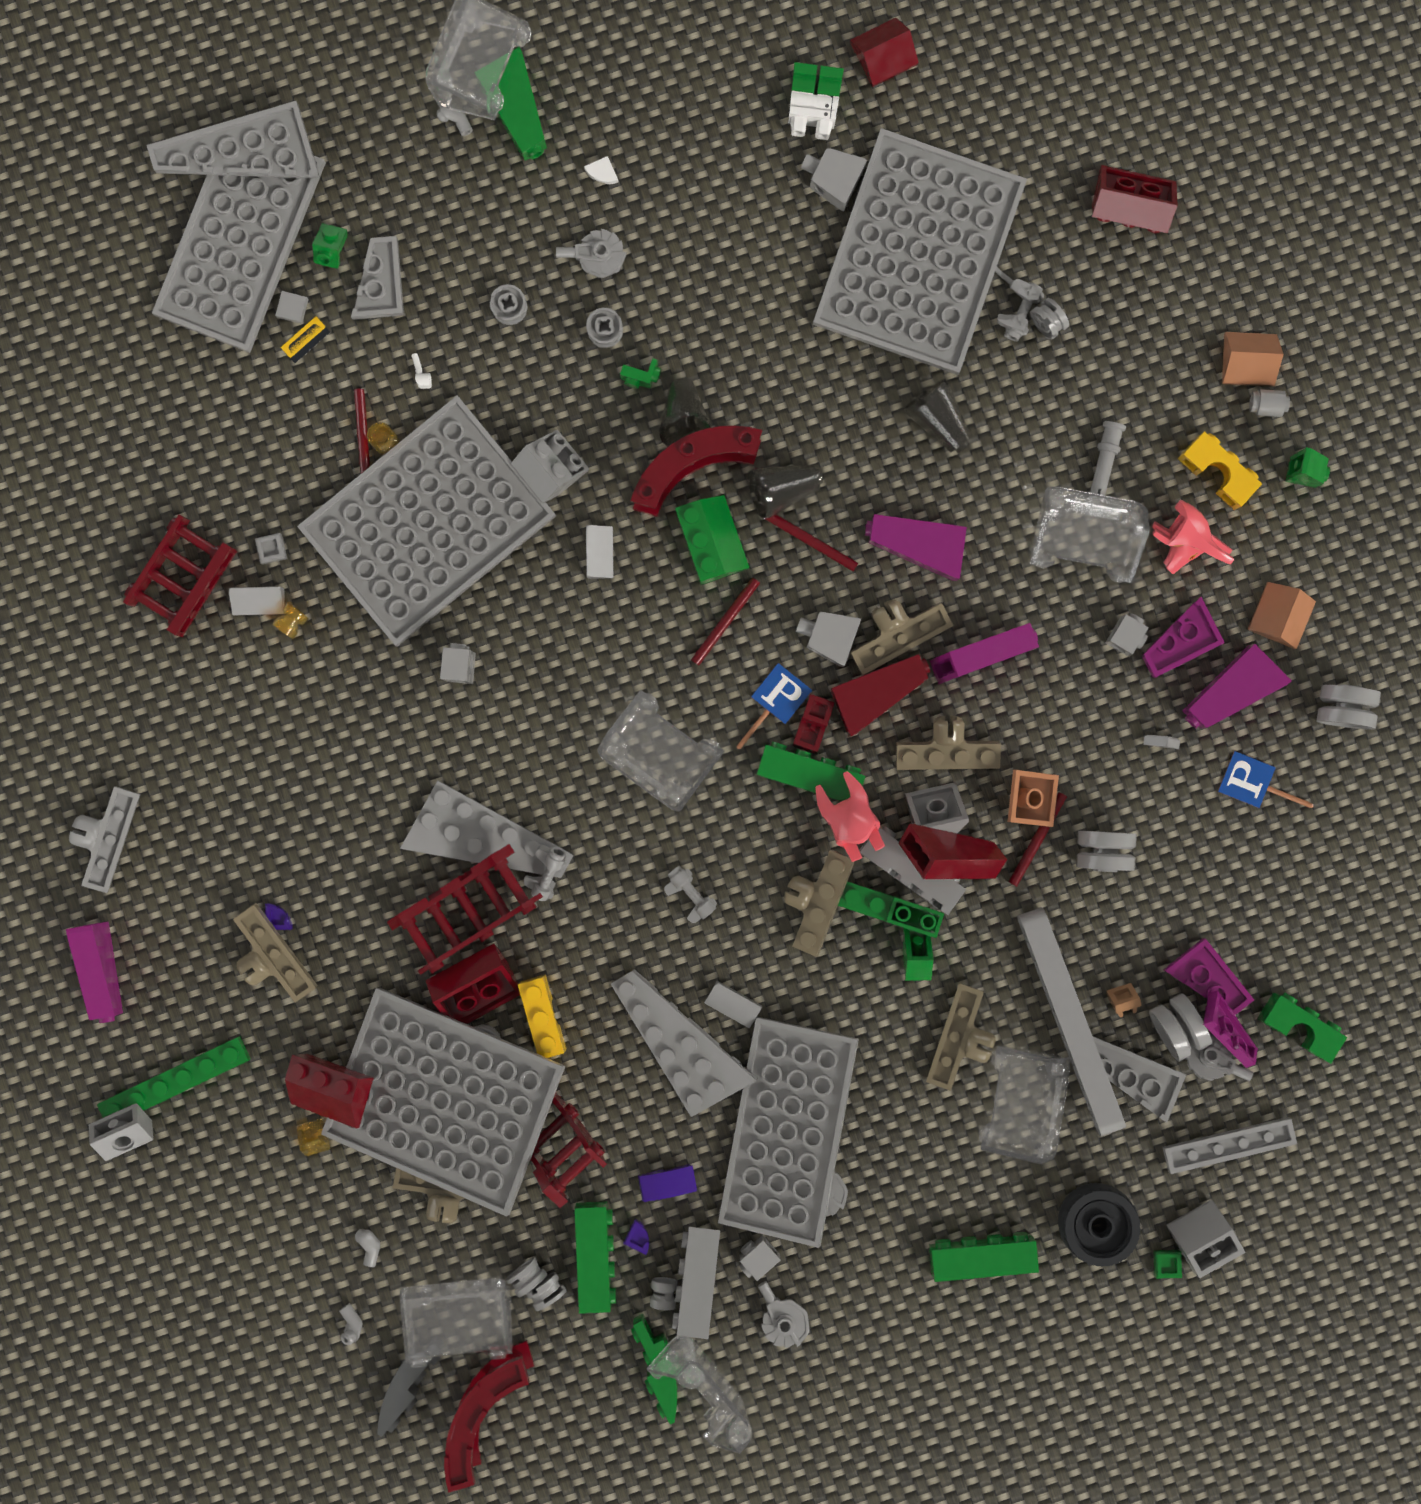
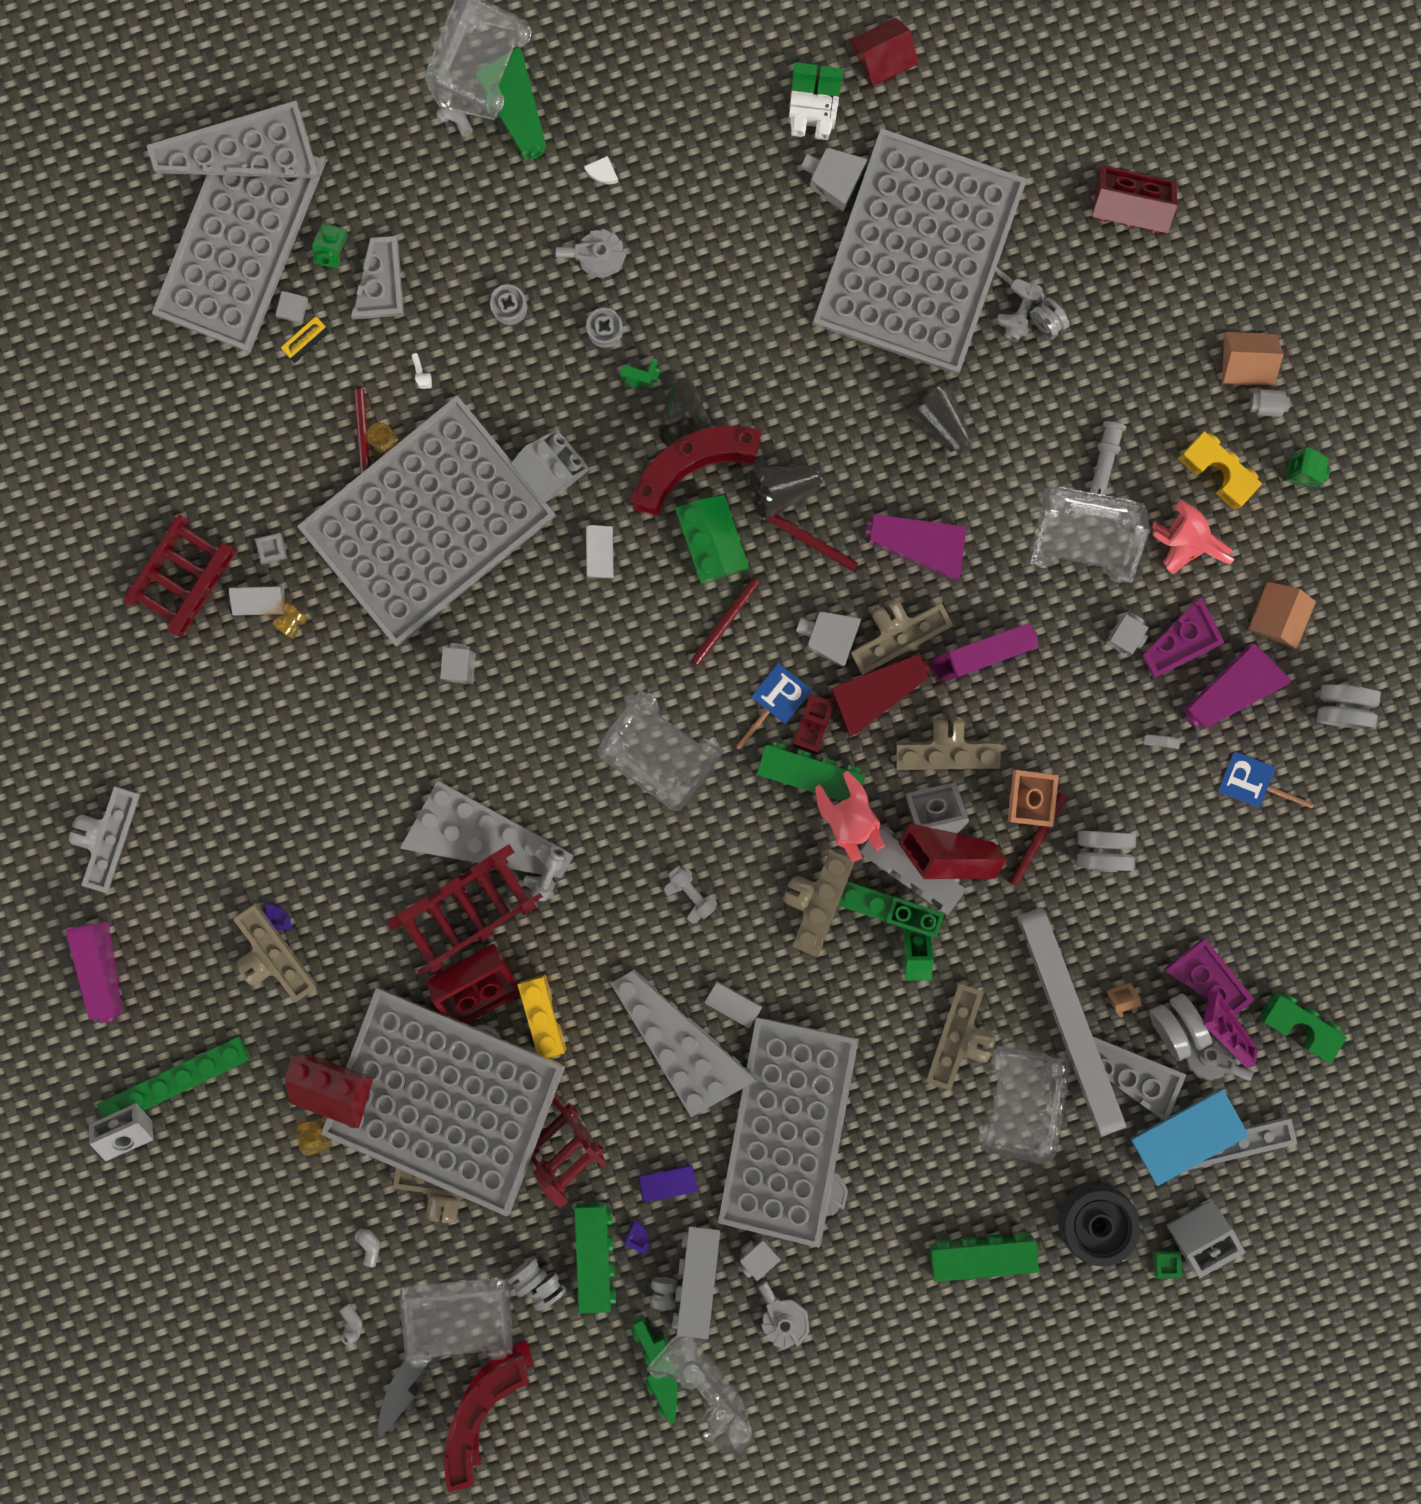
(1189, 1137): none -> dark azure tile

